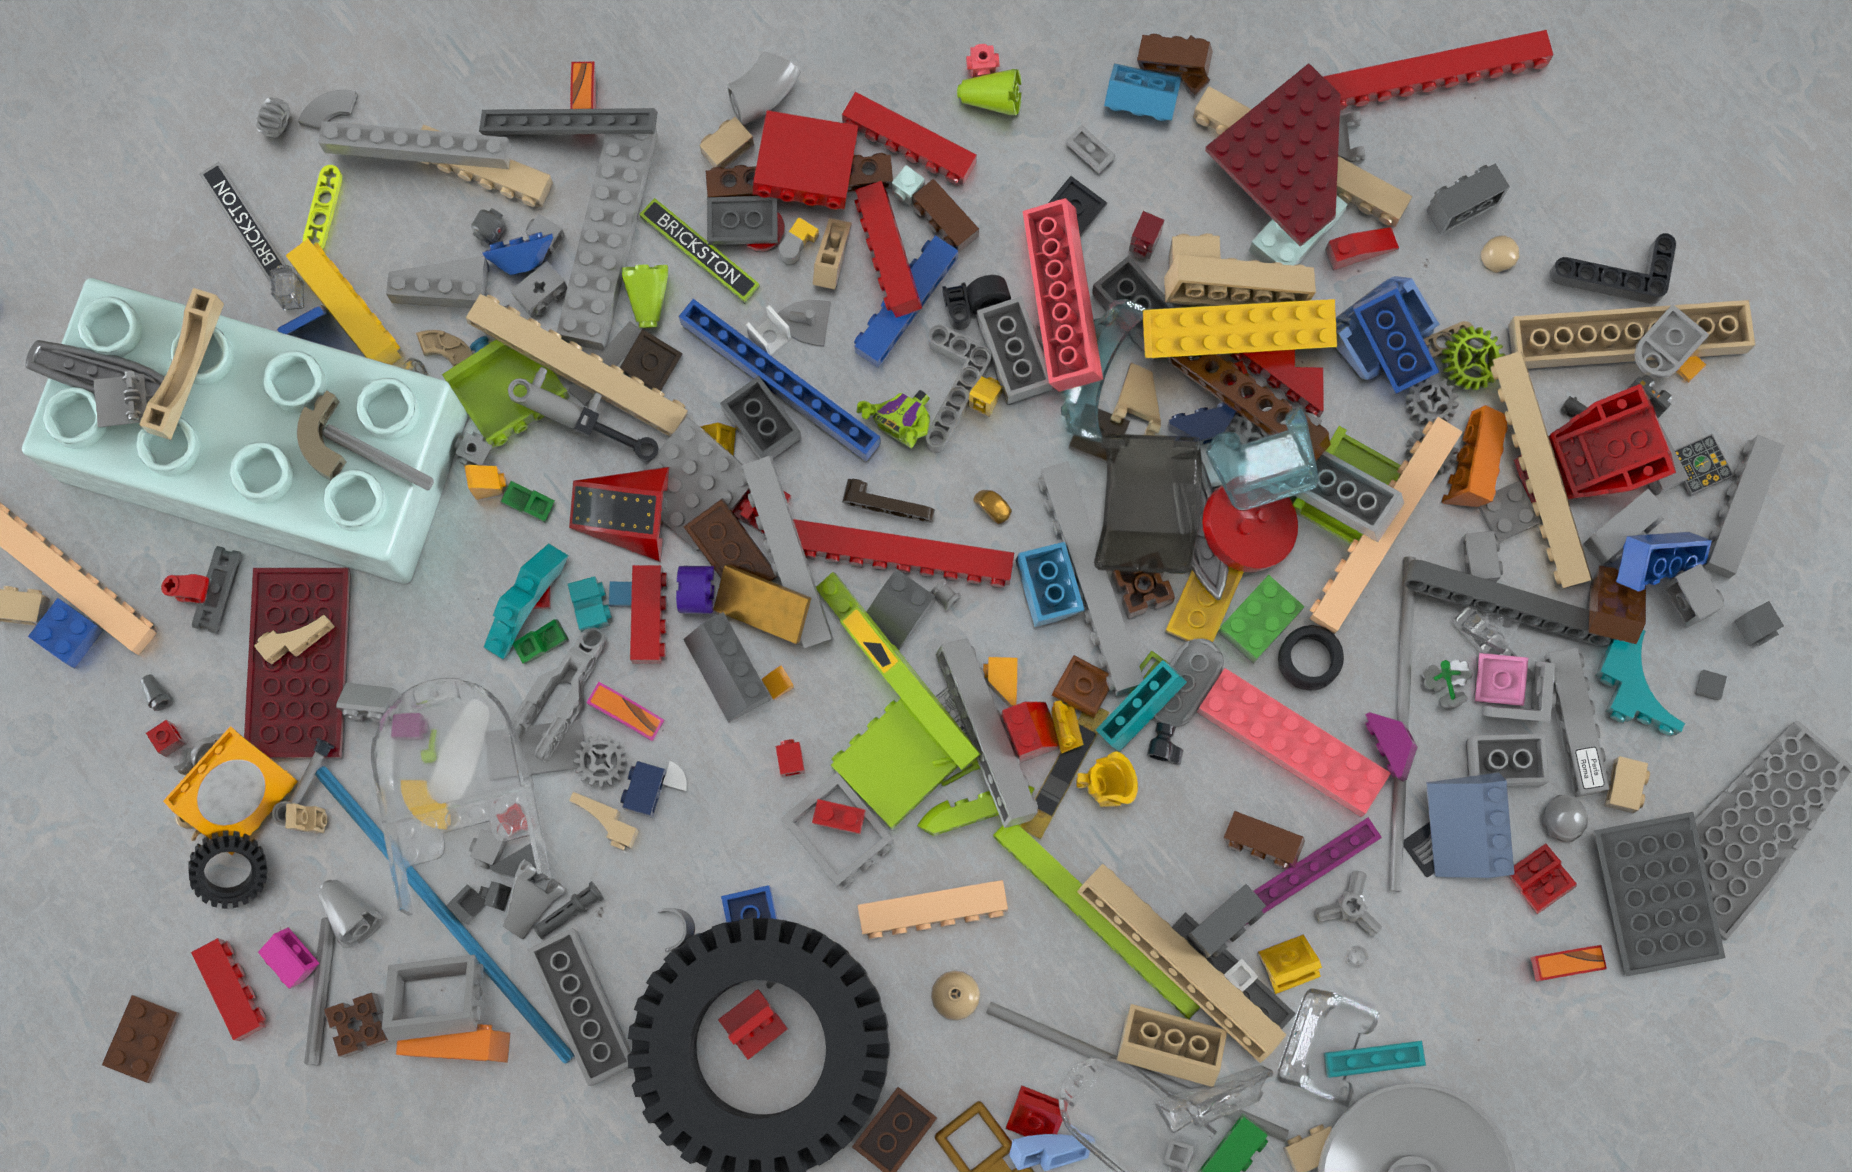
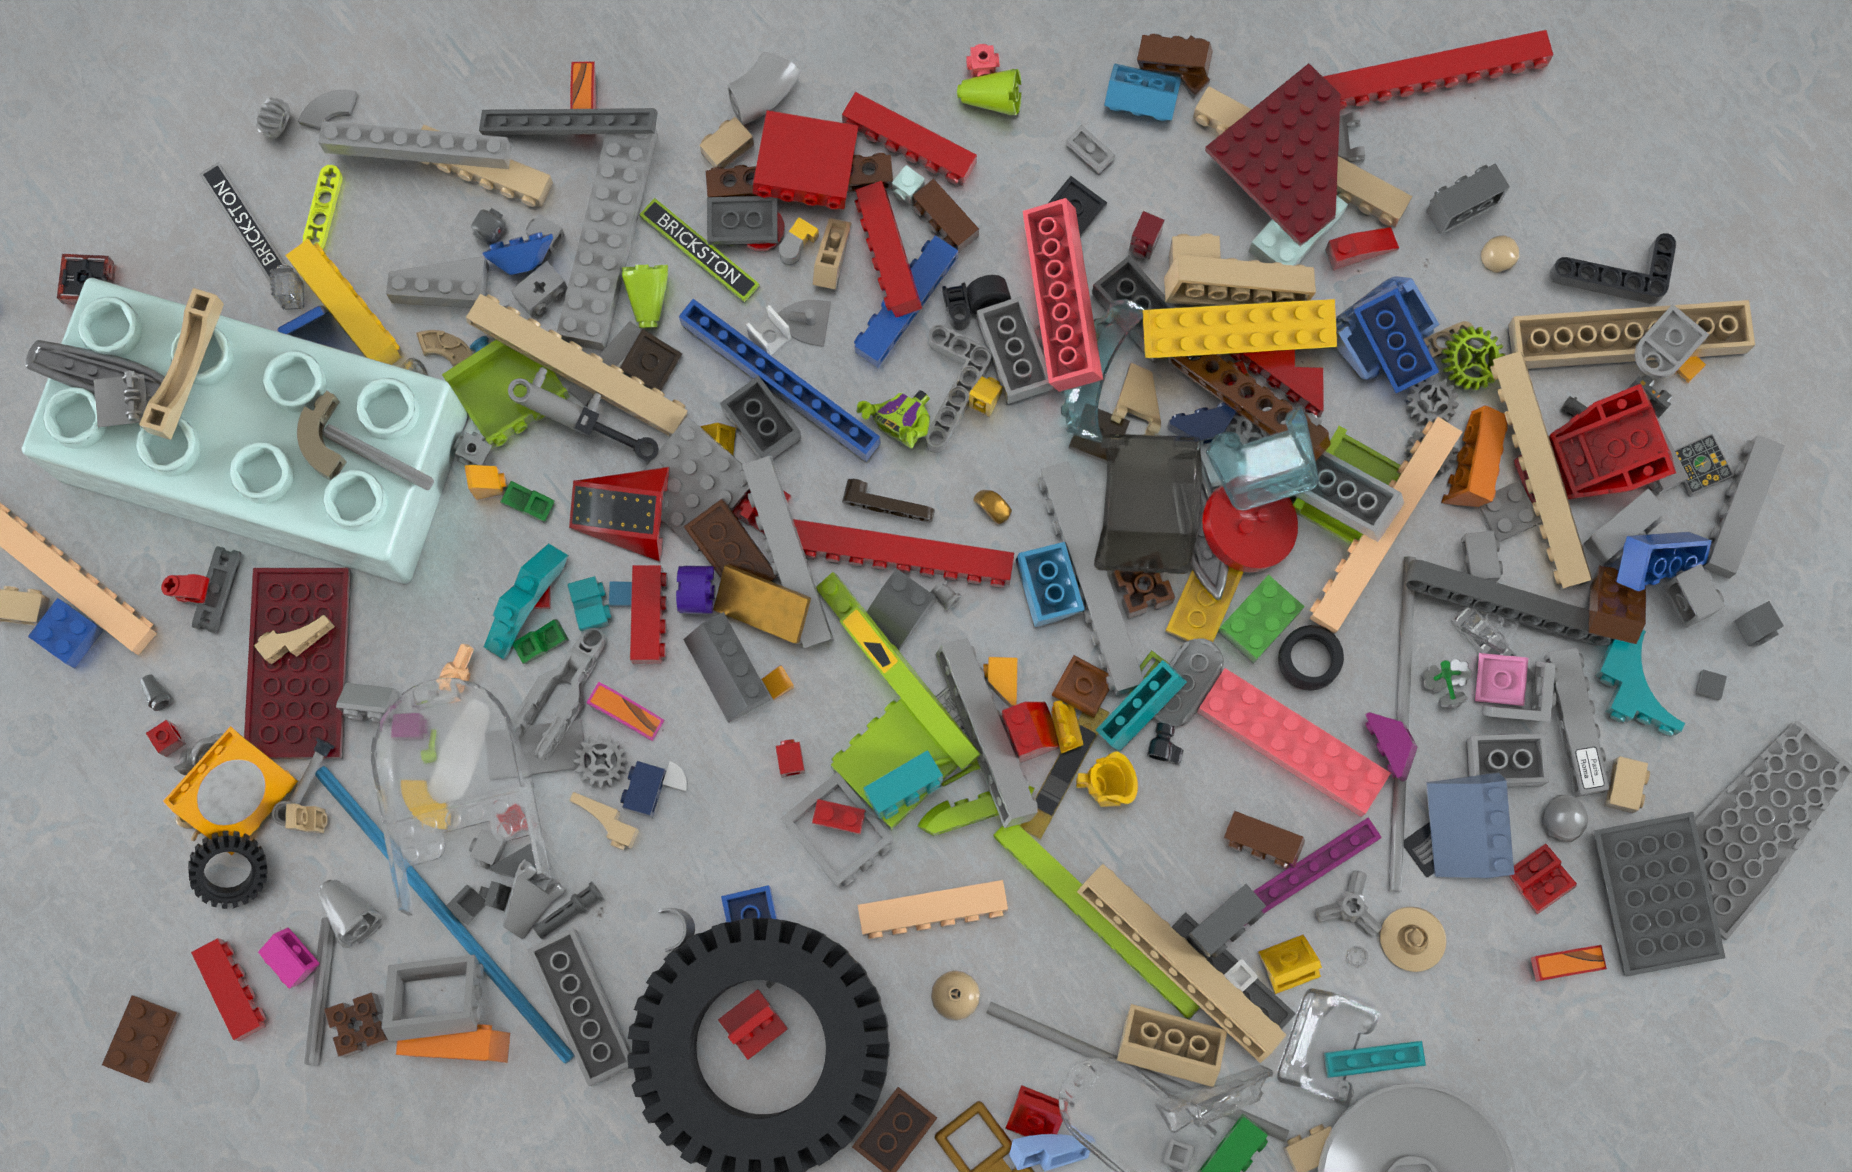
(76, 270): none -> piece
(458, 667): none -> light nougat axle
(904, 785): none -> teal brick
(1413, 939): none -> tan hat

